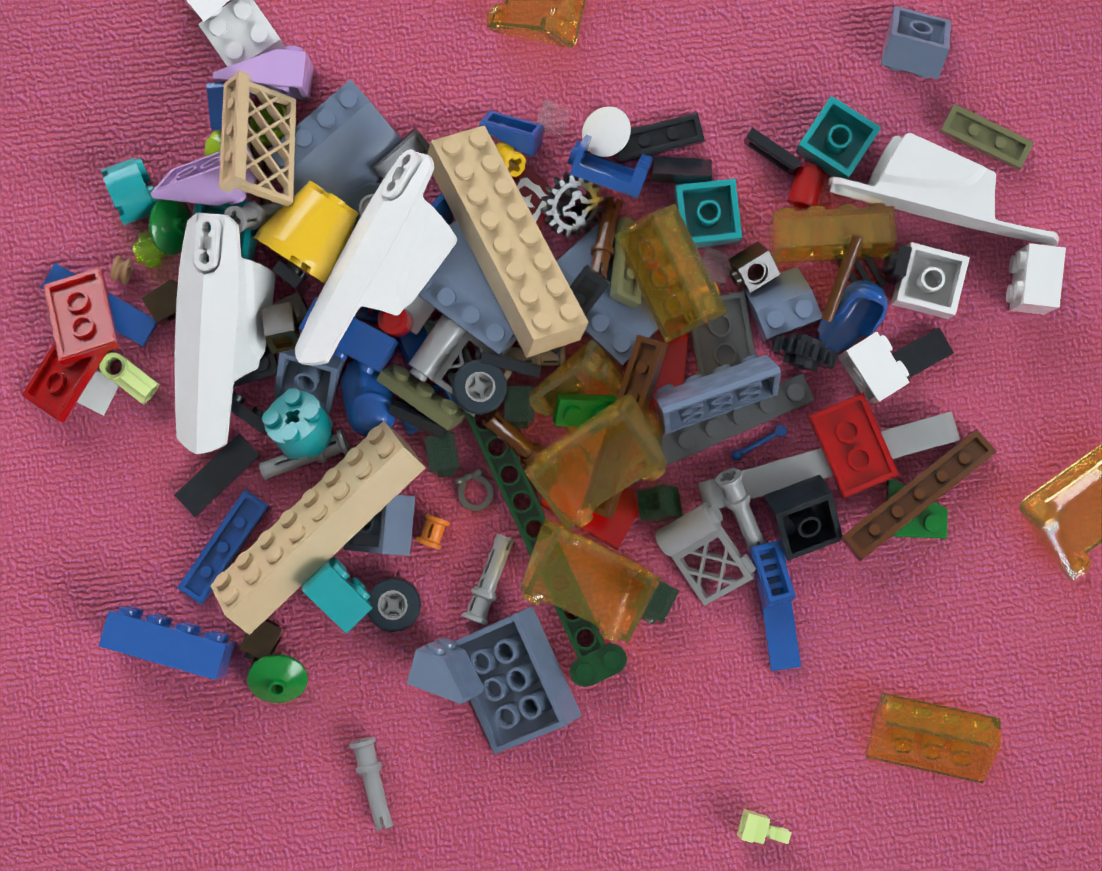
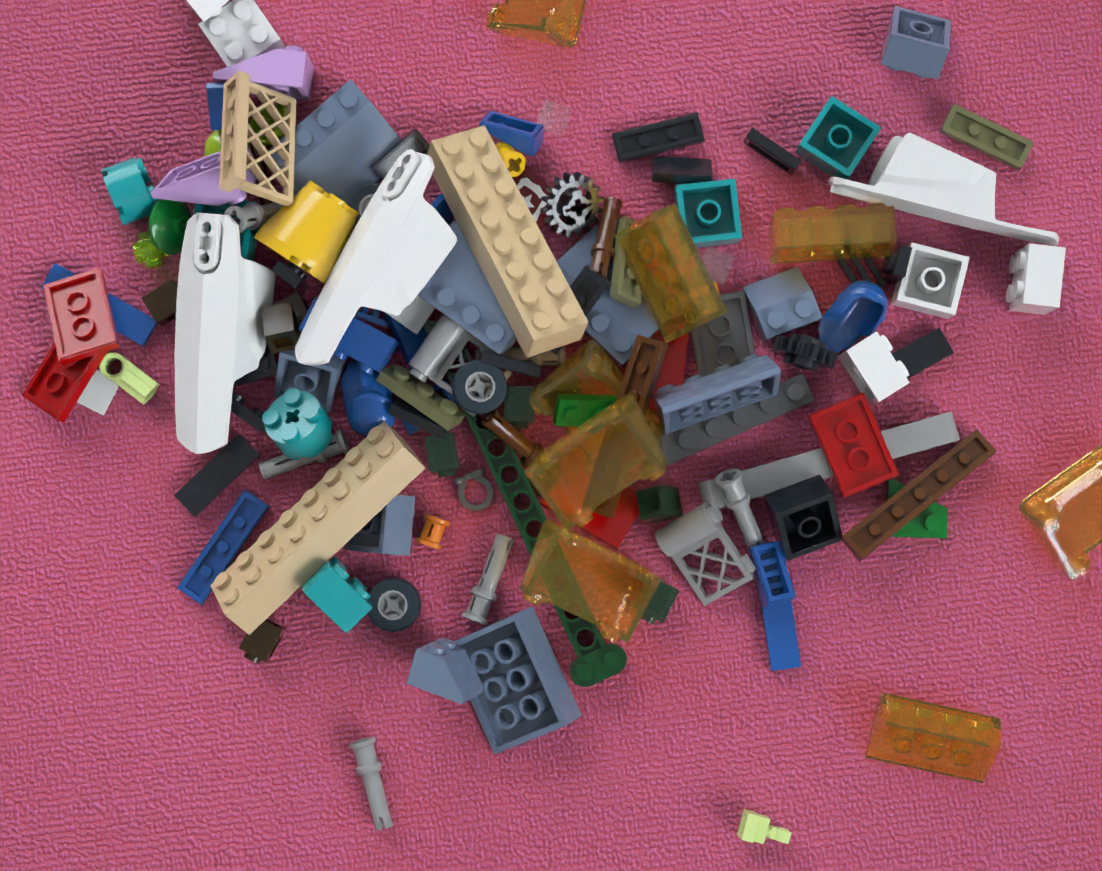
(121, 269): medium nougat bush -> none
(167, 643): blue brick -> none
(277, 678): green dish -> none
(395, 325): red brick -> none
(607, 172): blue panel -> none
(609, 131): white sticker -> none
(762, 273): dark brown brick -> none
(780, 431): blue hinge -> none
(806, 186): red brick -> none
(842, 277): reddish brown bar -> none

